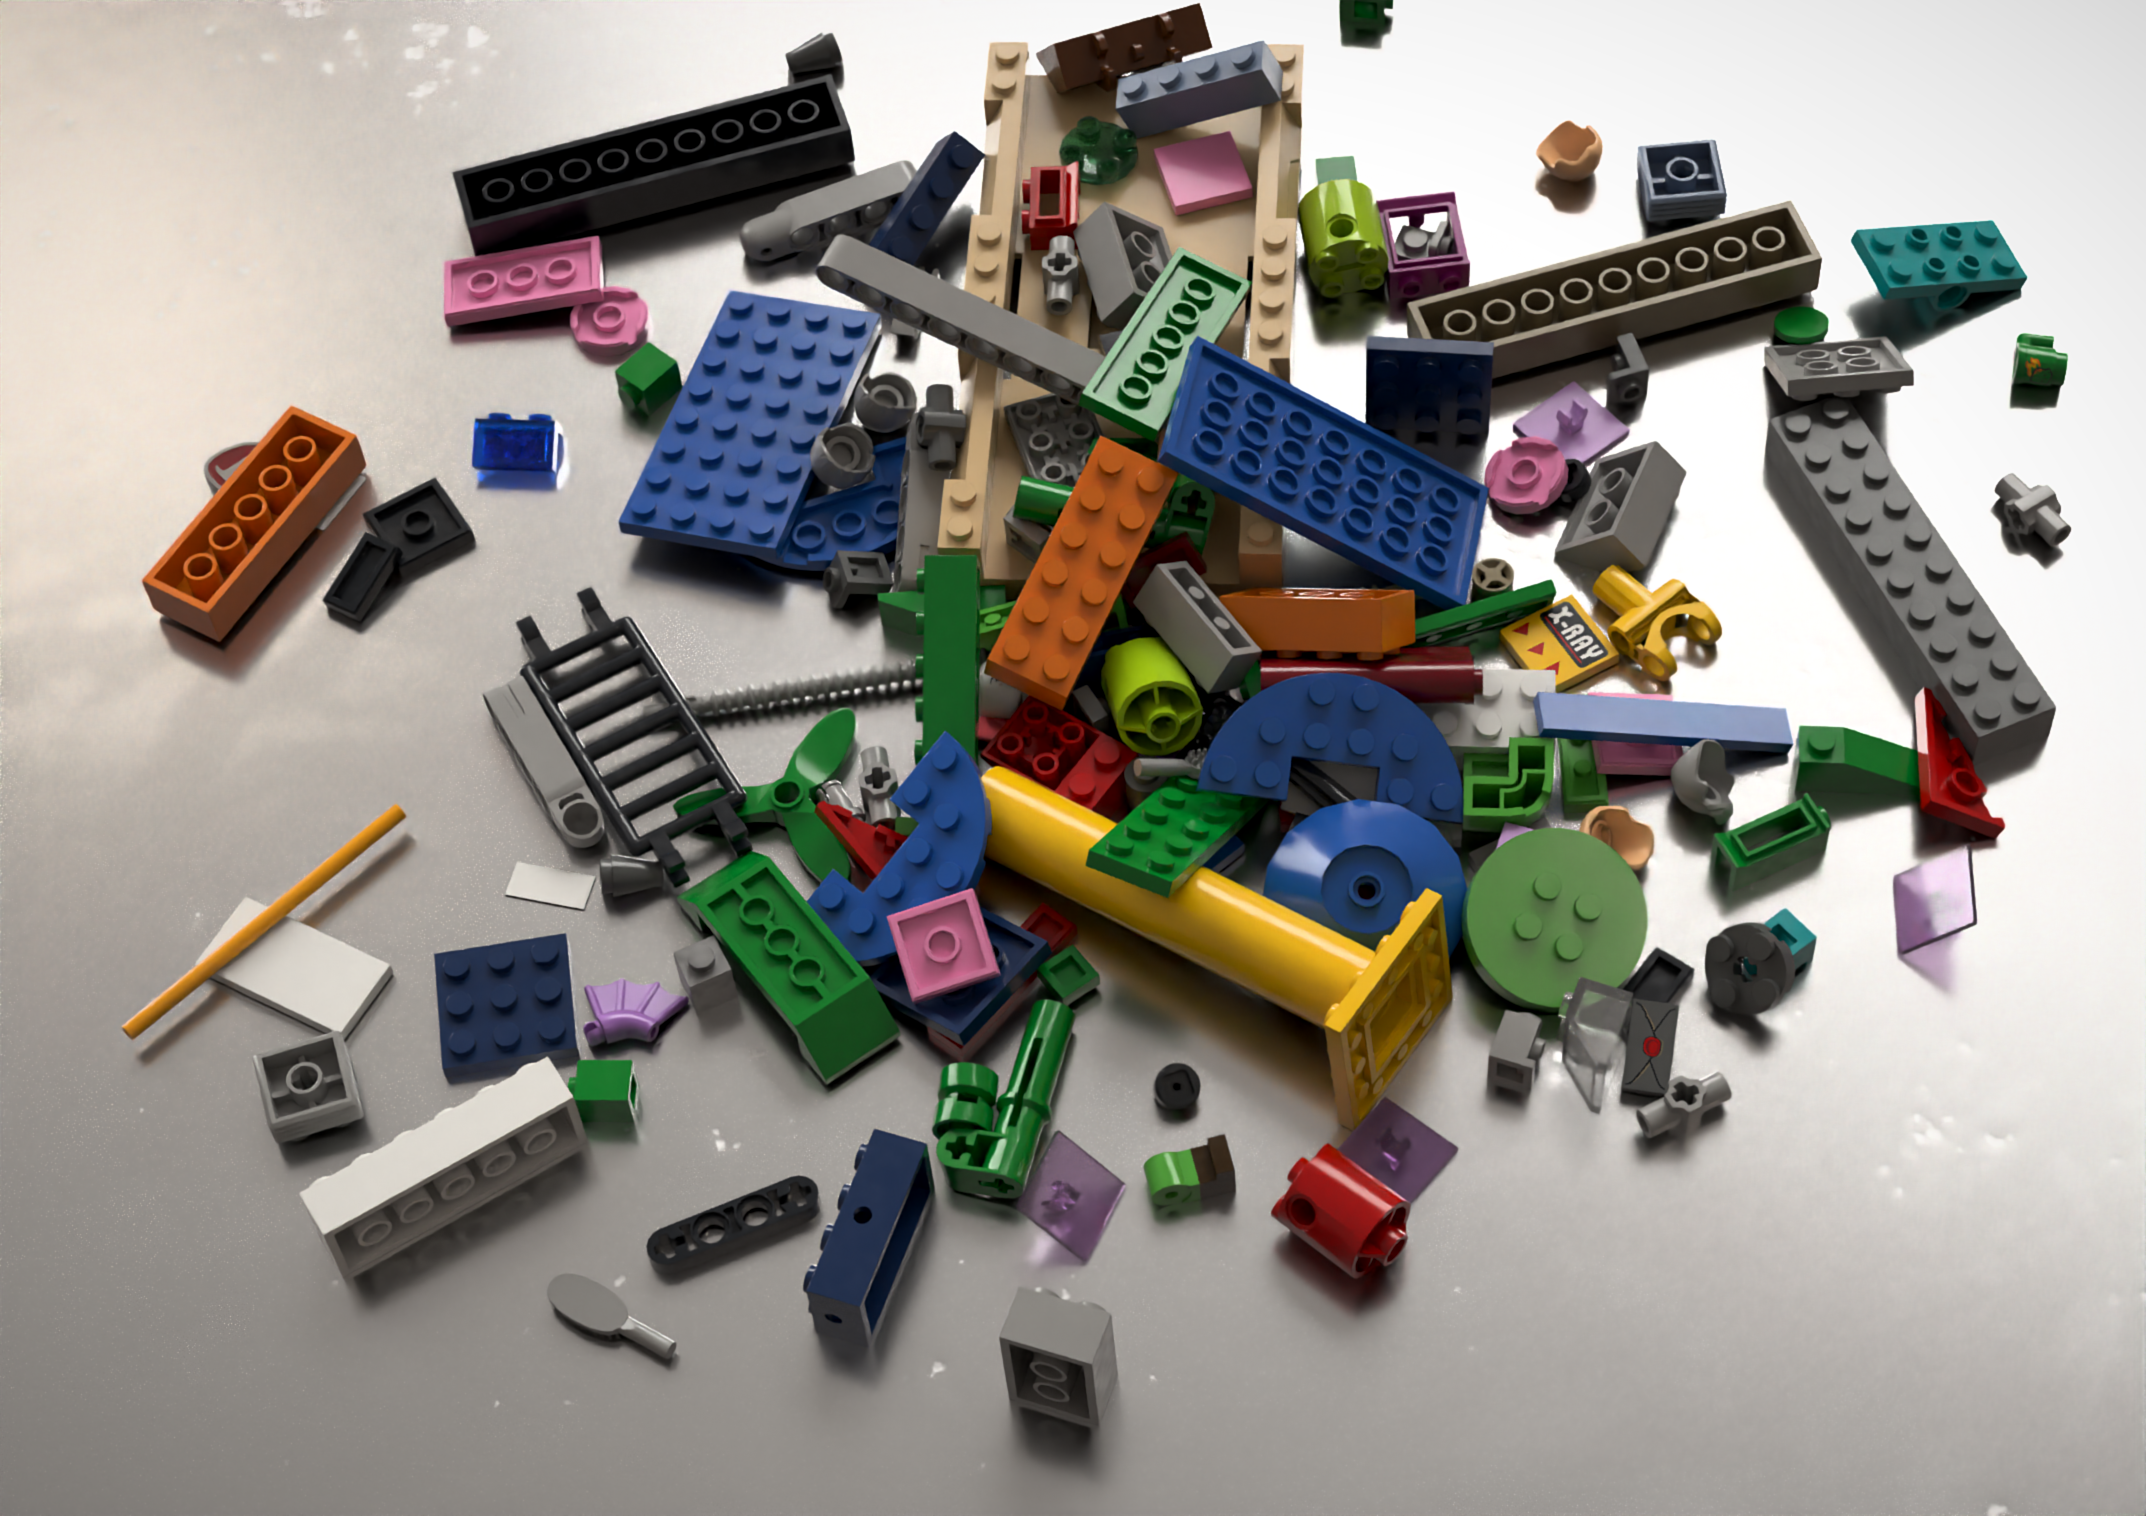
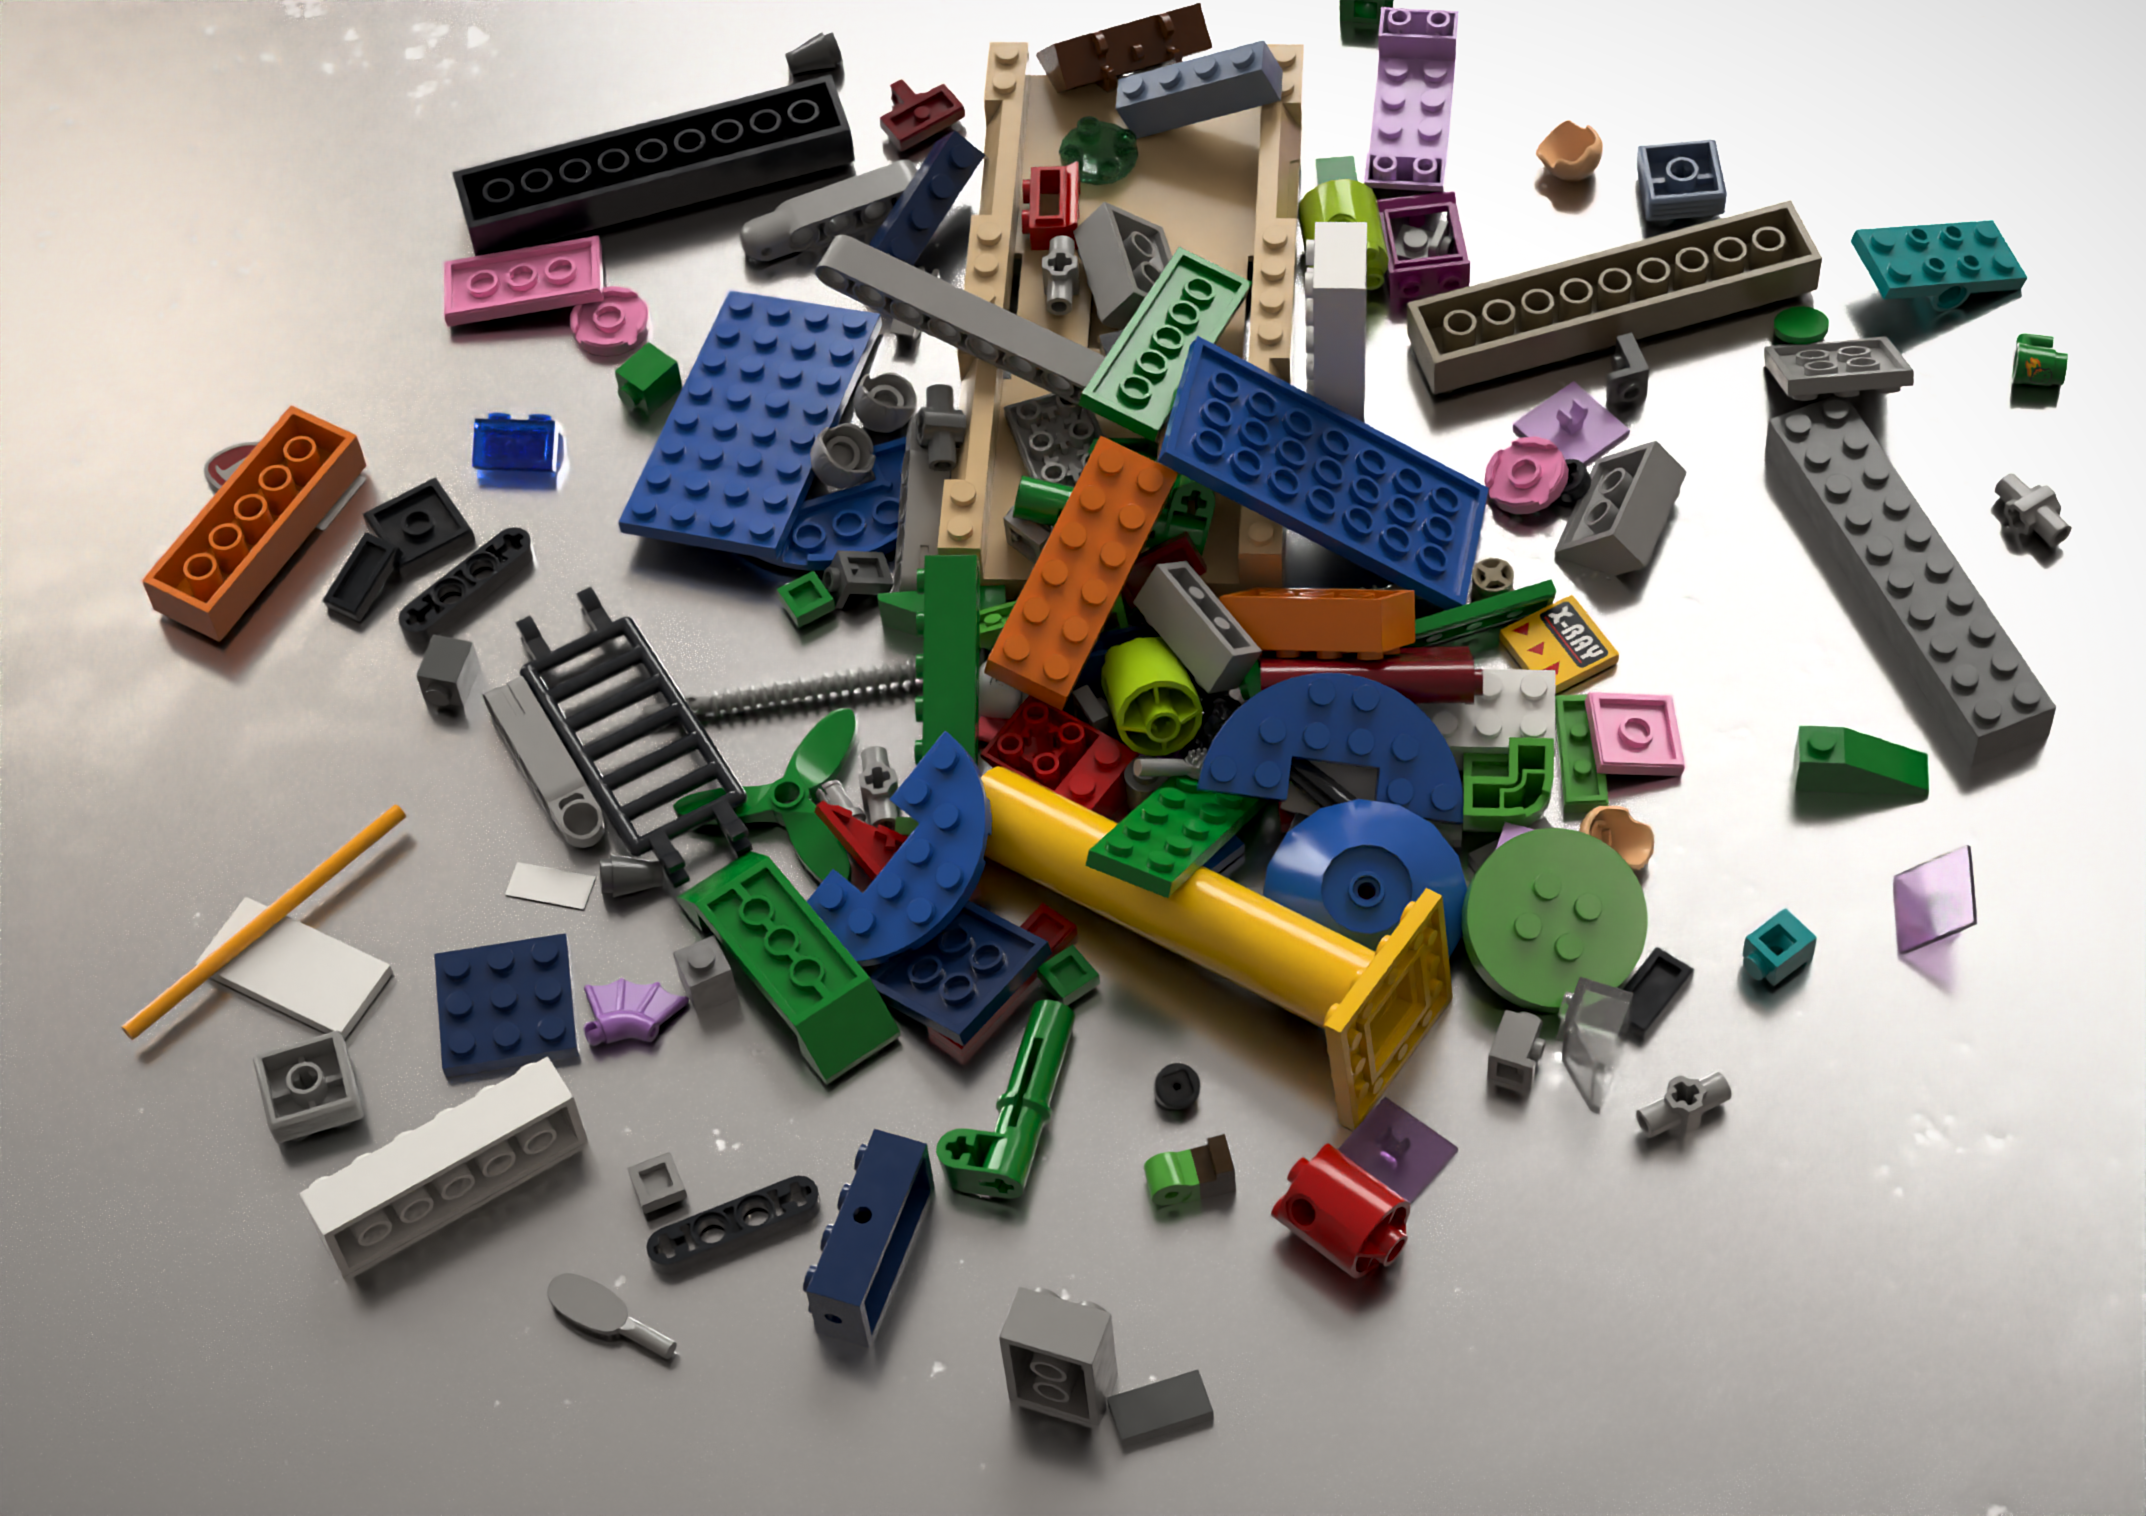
(448, 671): none -> dark grey brick
(461, 581): none -> black beam
(605, 1090): green brick -> none
(657, 1182): none -> light grey plate
(806, 599): none -> green plate
(919, 114): none -> dark red hinge
(943, 946): bright pink tile -> none
(965, 1098): green wheel -> none
(1070, 1196): clear purple piece -> none
(1160, 1408): none -> dark grey tile
(1203, 173): bright pink tile -> none
(1337, 315): none -> white brick
(1412, 99): none -> lavender slope
(1428, 384): dark blue plate -> none
(1650, 1047): dark grey tile -> none
(1653, 618): yellow connector -> none
(1662, 722): tile -> none
(1703, 781): light grey hair -> none
(1724, 968): dark grey plate -> none
(1778, 854): green window -> none
(1947, 774): red wing -> none

